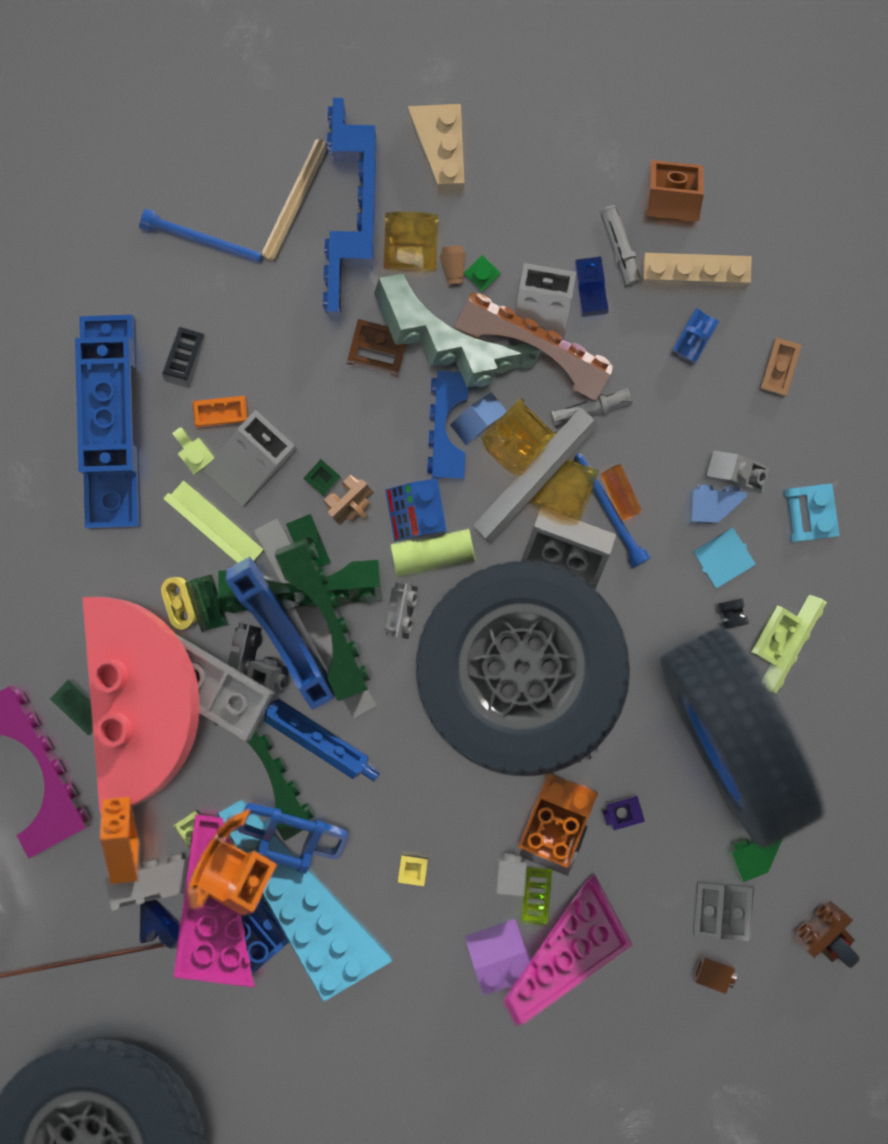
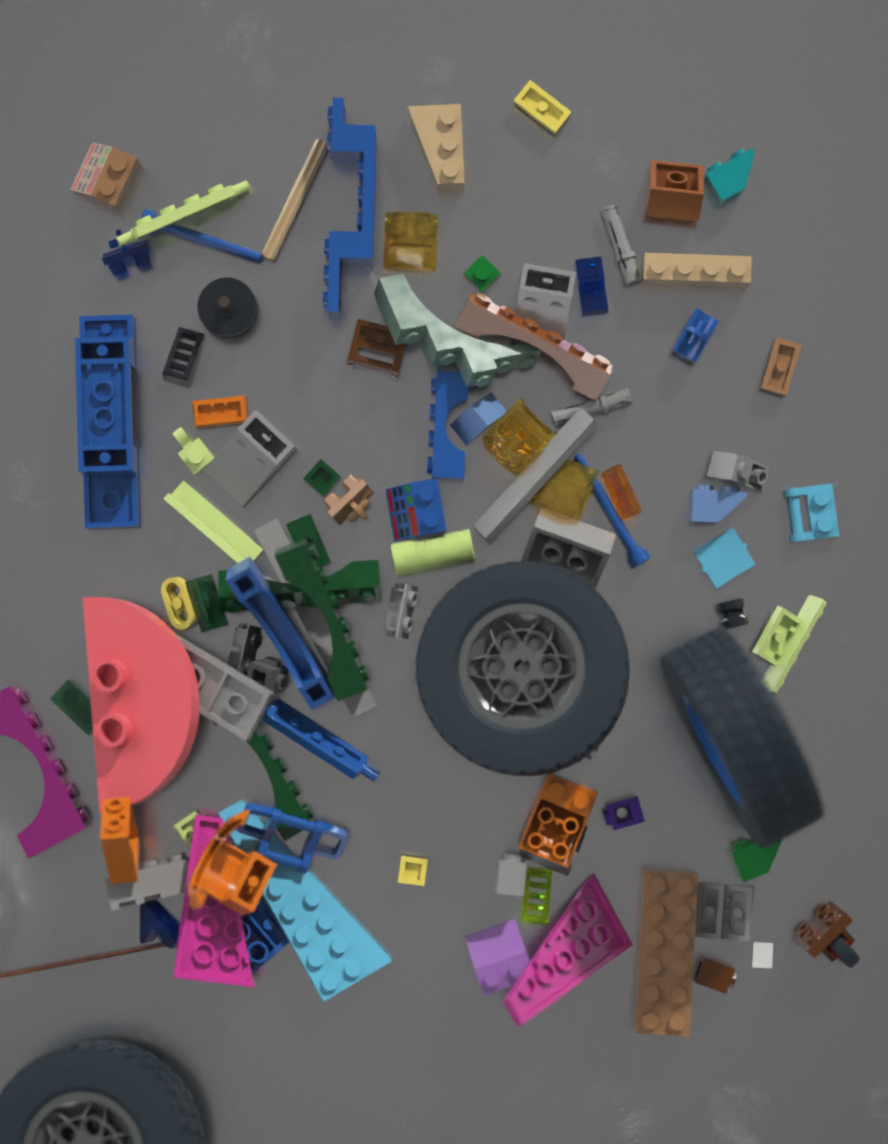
(106, 176): none -> medium nougat slope
(115, 258): none -> clear blue hips
(171, 214): none -> yellowish green plate
(227, 308): none -> black wheel
(453, 263): medium nougat cone -> none
(542, 107): none -> light yellow plate
(665, 952): none -> medium nougat brick
(730, 178): none -> teal slope
(762, 955): none -> white sticker

